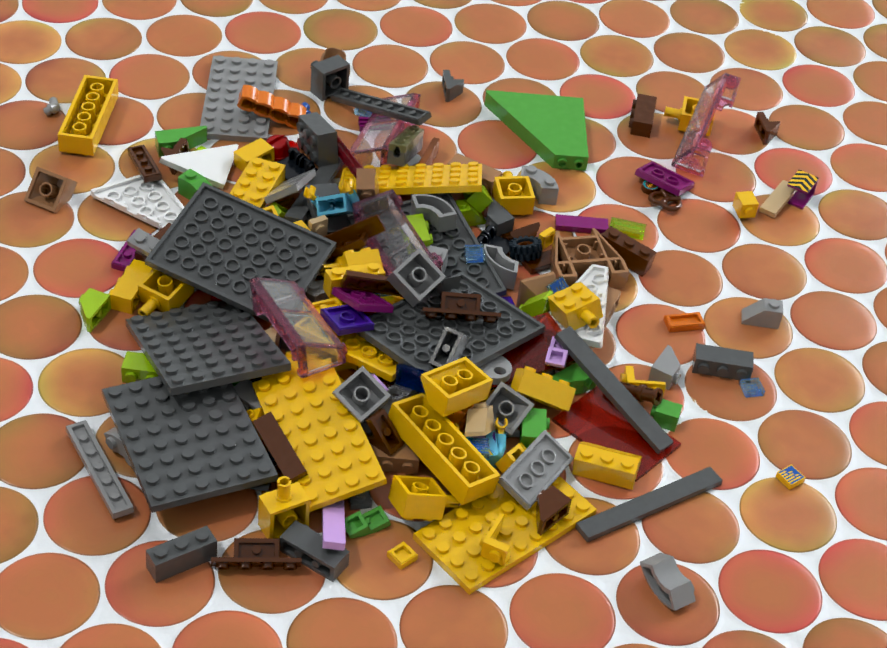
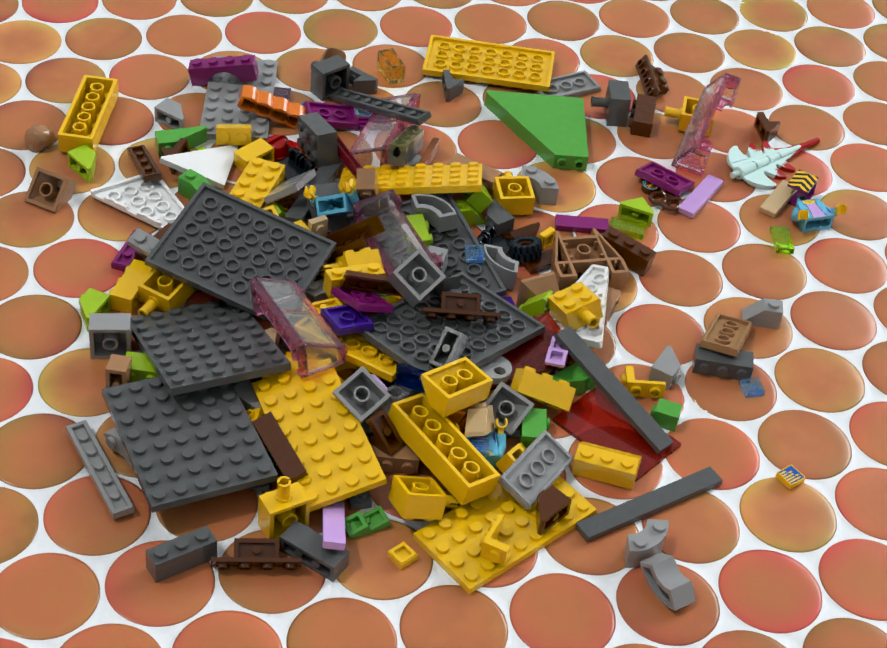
(39, 137): none -> medium nougat hair
(53, 107): light grey arm -> none
(83, 162): none -> lime slope
(109, 334): none -> light grey brick
(118, 370): none -> medium nougat slope
(169, 114): none -> light grey slope
(233, 134): none -> yellow brick
(242, 67): none -> magenta arch
(282, 92): none -> tile
(336, 115): none -> magenta tile
(362, 81): none -> dark grey slope
(391, 66): none -> clear yellow piece
(489, 63): none -> yellow plate
(557, 285): tile -> none
(572, 85): none -> light grey tile
(615, 104): none -> dark grey brick
(636, 211): none -> lime slope
(643, 393): reddish brown pin -> none
(645, 543): none -> light grey brick
(651, 77): none -> reddish brown bracket
(684, 322): orange tile -> none
(700, 196): none -> lavender tile
(726, 334): none -> medium nougat tile
(745, 204): yellow brick -> none
(757, 164): none -> light aqua animal
(782, 239): none -> clear neon green tile
(814, 214): none -> medium azure torso

